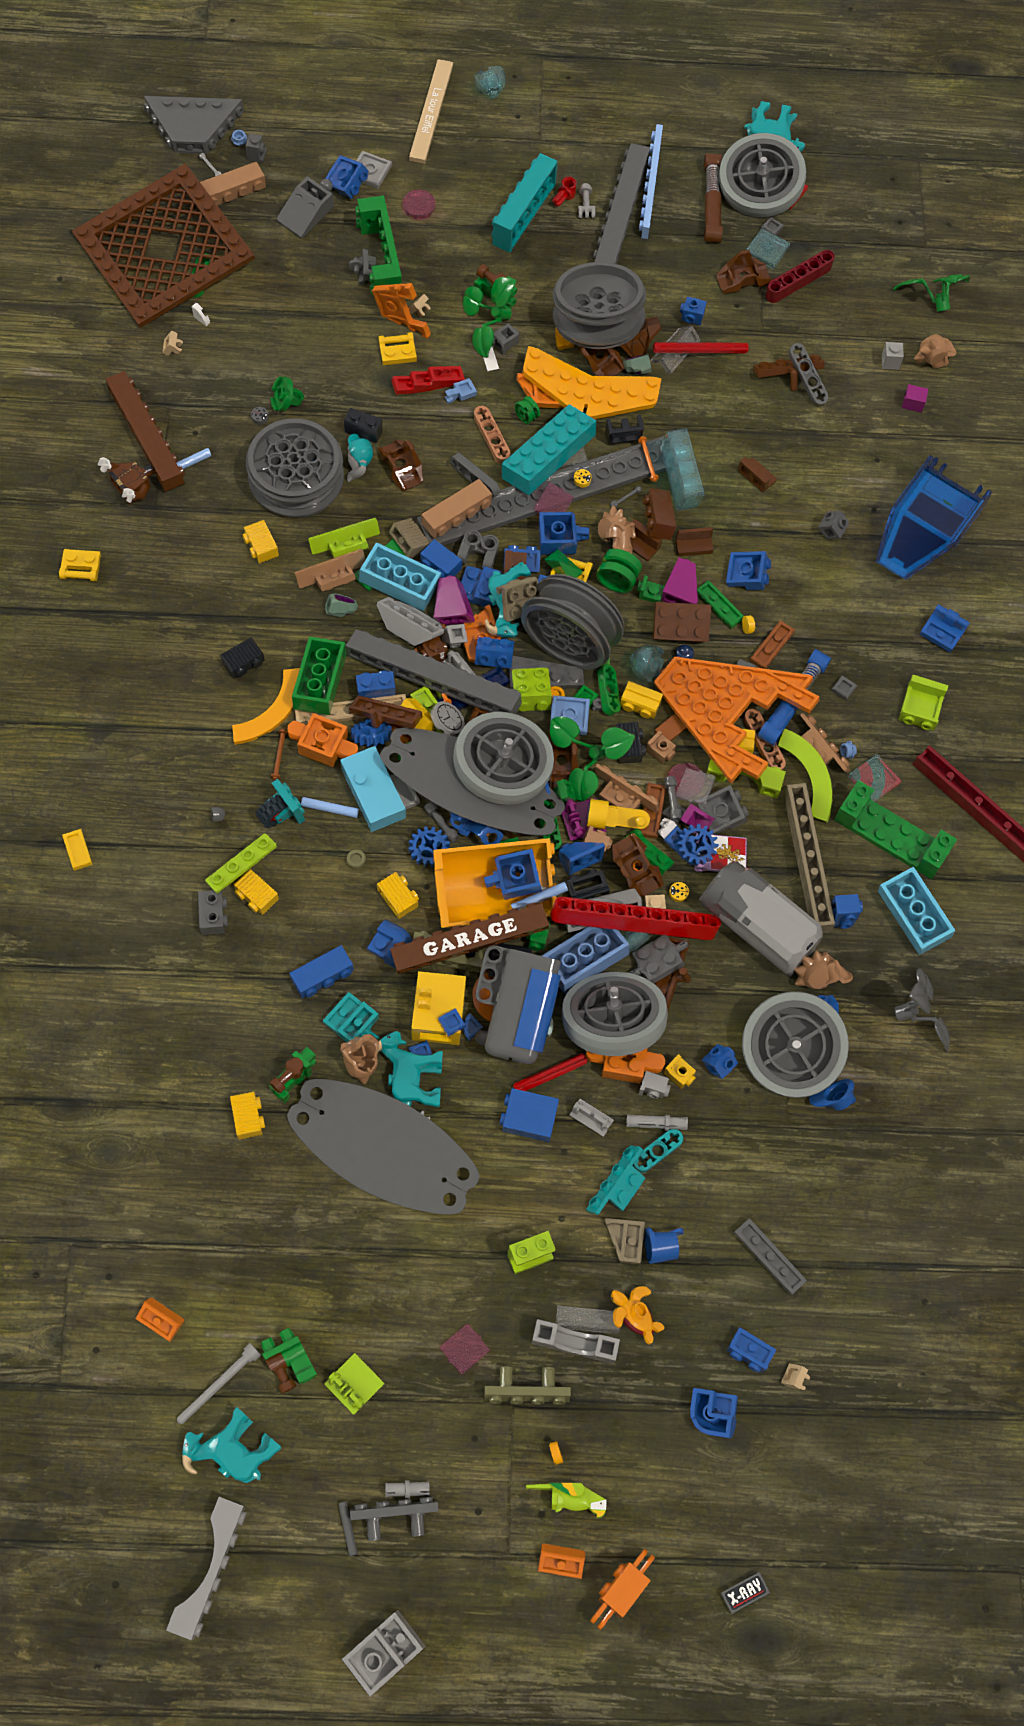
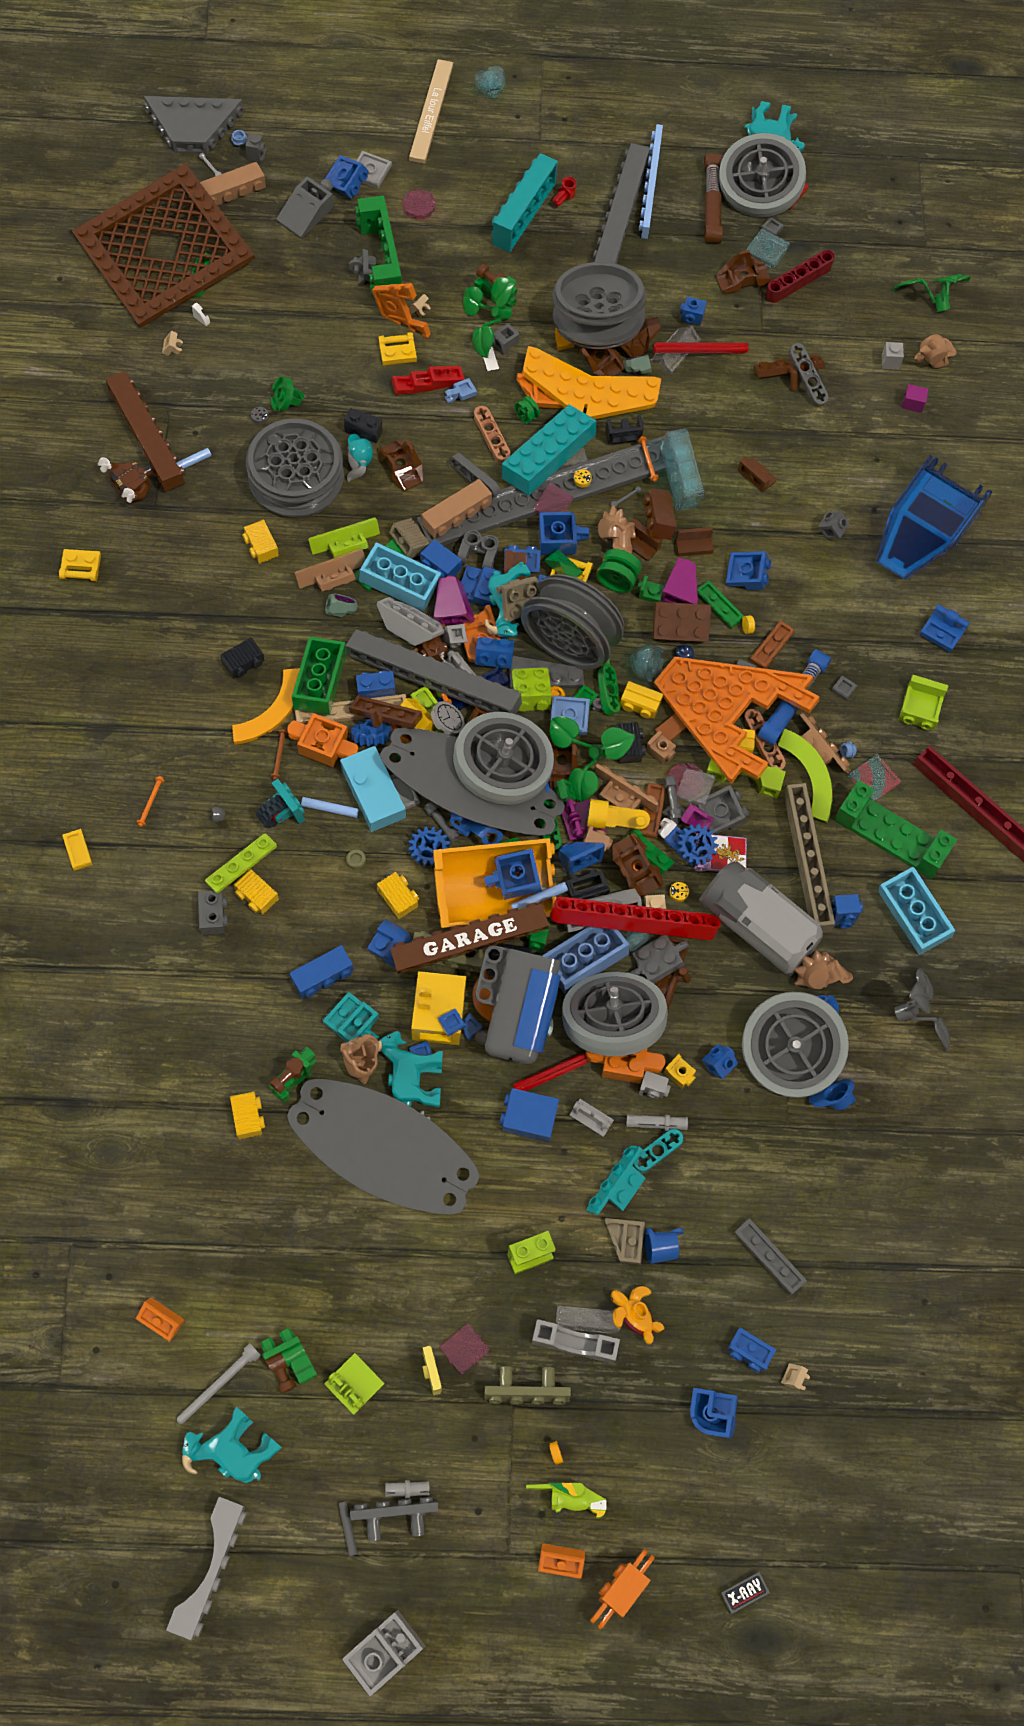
(141, 822): none -> orange axle
(430, 1370): none -> light yellow plate
(586, 190): light grey hinge -> none

